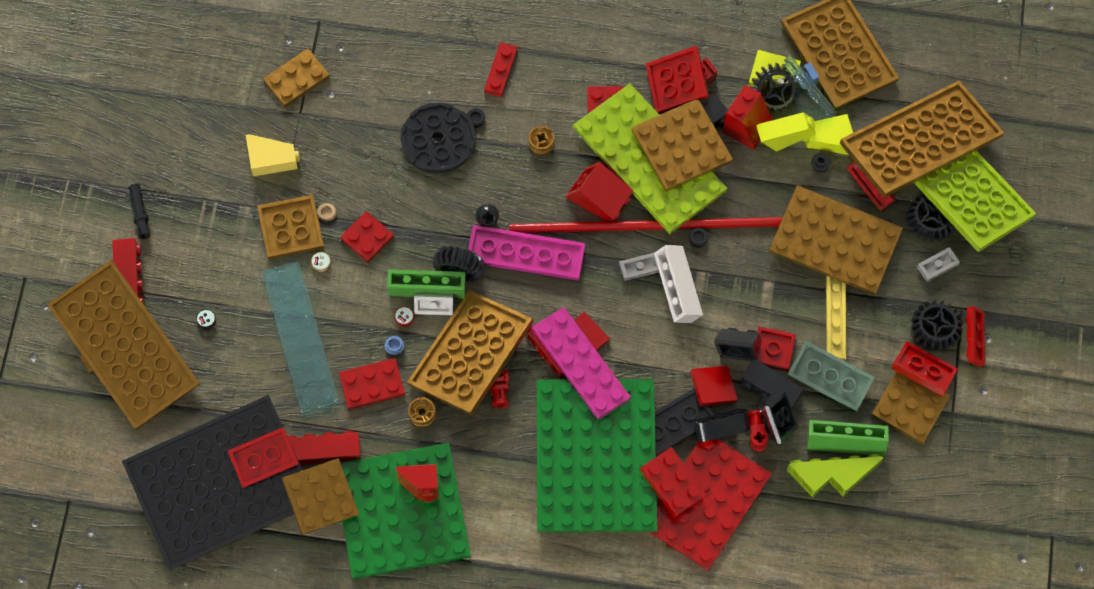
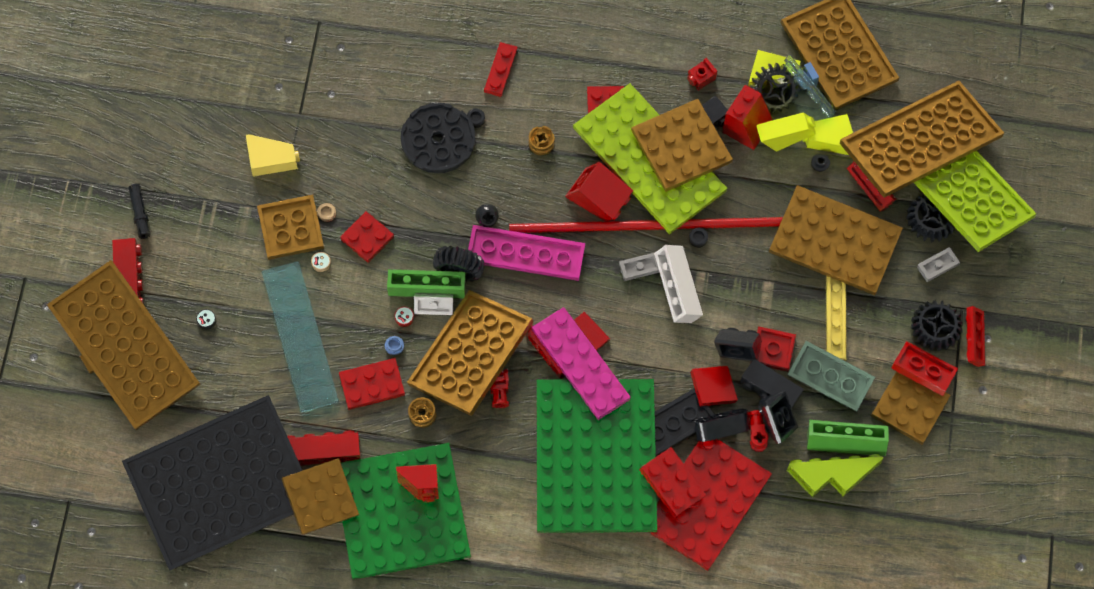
(263, 457): red plate -> none
(296, 78): pearl gold plate -> none
(677, 79): red plate -> none

